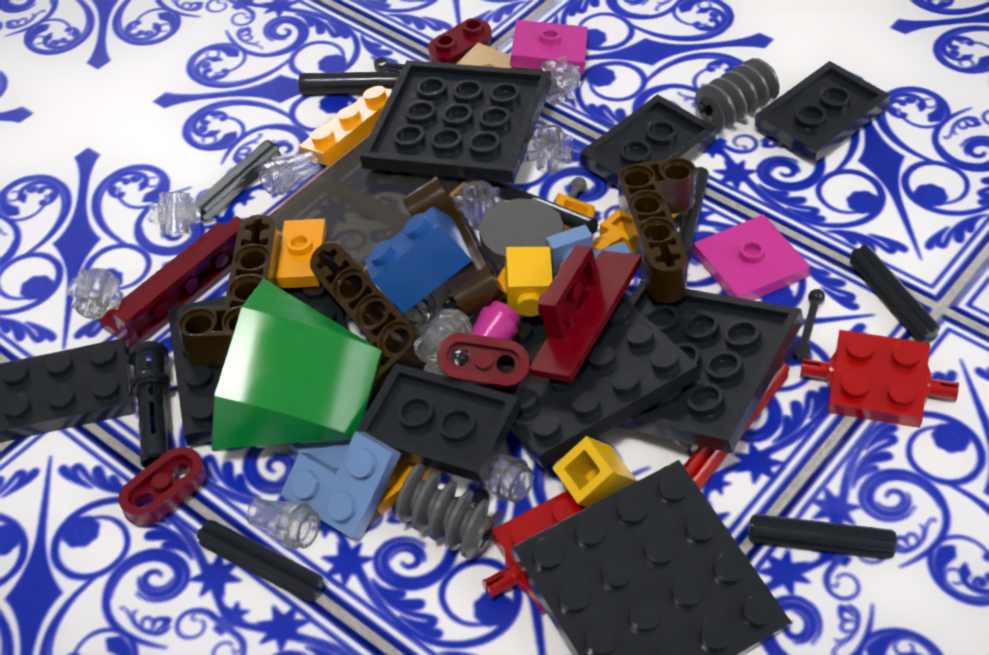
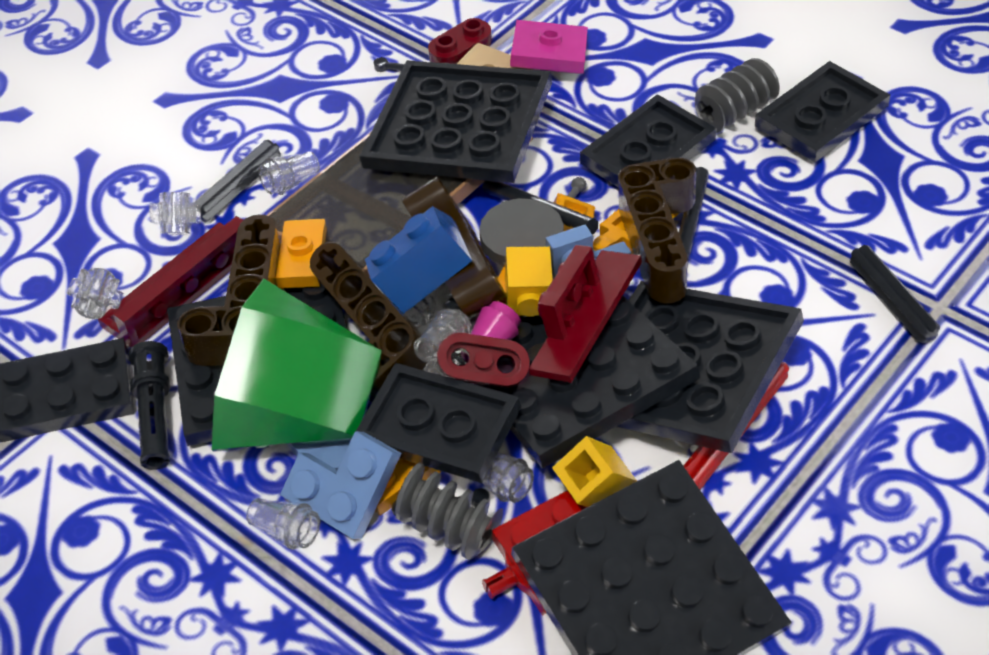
(160, 486): dark red plate -> none
(261, 560): black axle -> none
(345, 82): black axle -> none
(347, 127): light orange plate -> none
(477, 201): clear gear -> none
(550, 148): clear gear -> none
(564, 80): clear gear -> none
(751, 259): dark pink plate -> none
(802, 349): black hinge -> none
(822, 536): black axle -> none
(879, 378): red plate -> none

